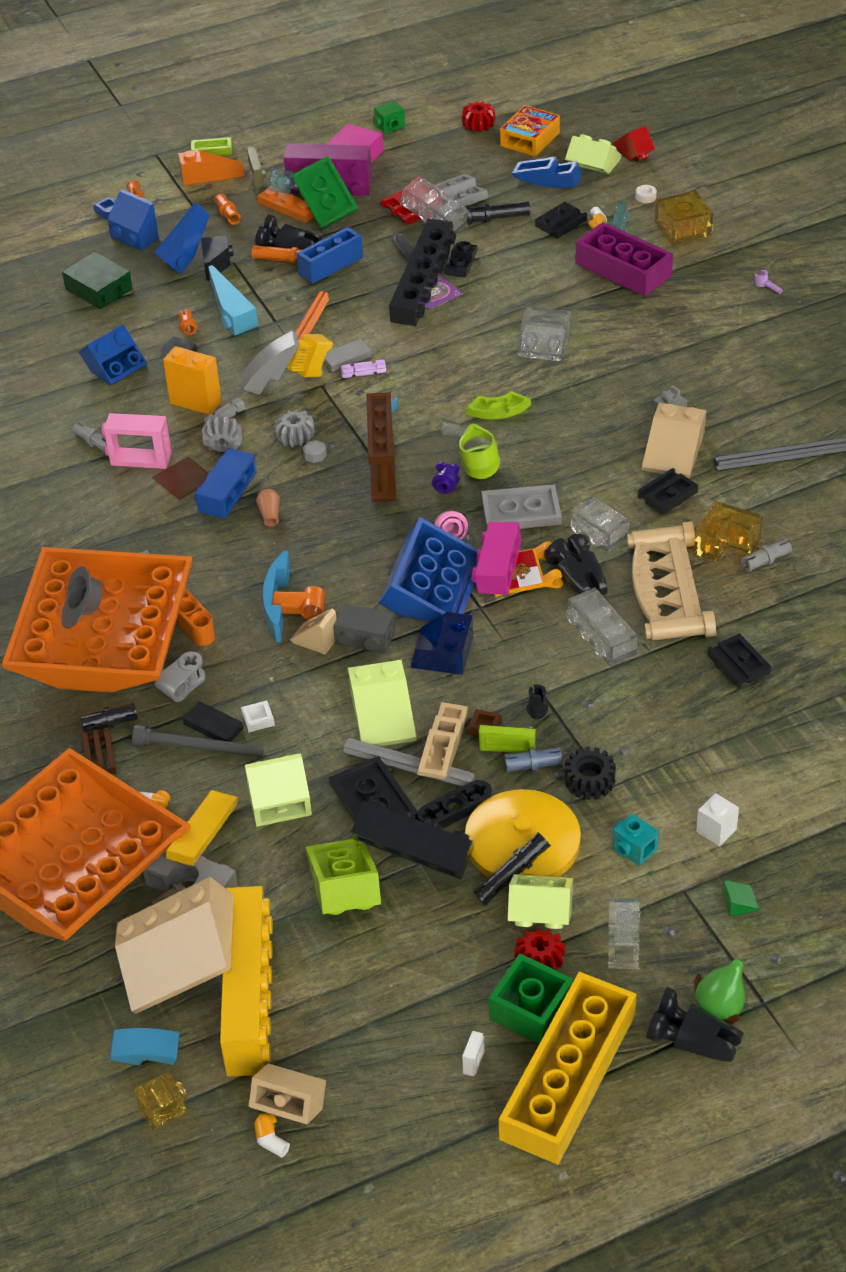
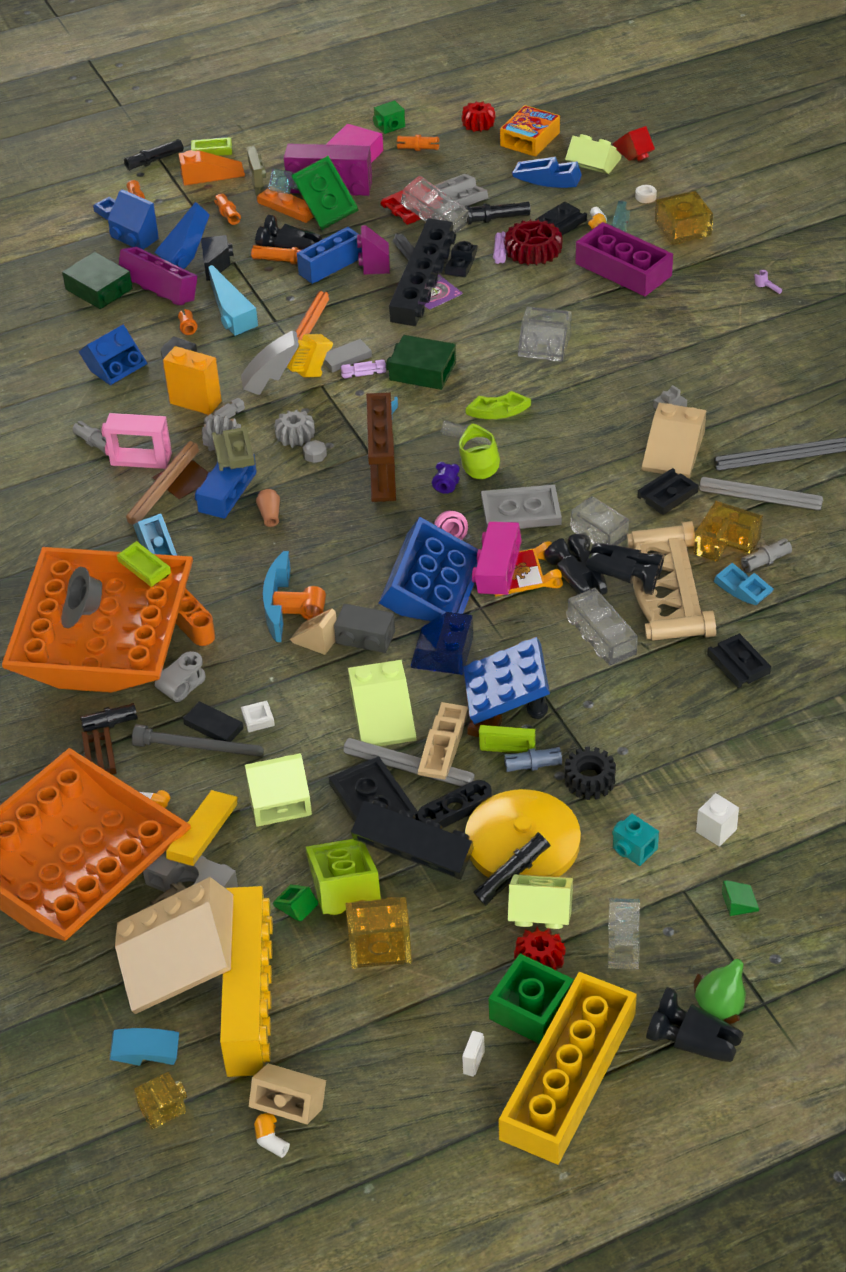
(144, 564): none -> lime tile
(146, 157): none -> black pin
(154, 535): none -> dark azure slope
(159, 275): none -> magenta brick
(162, 483): none -> medium nougat axle
(233, 449): none -> olive plate
(296, 901): none -> green slope
(374, 253): none -> magenta slope
(378, 932): none -> clear yellow brick
(417, 142): none -> orange pin
(421, 362): none -> dark green brick
(499, 248): none -> lavender axle
(506, 680): none -> plate
(533, 242): none -> dark red gear
(626, 563): none -> black piece
(740, 585): none -> dark azure slope
(761, 493): none -> light grey axle

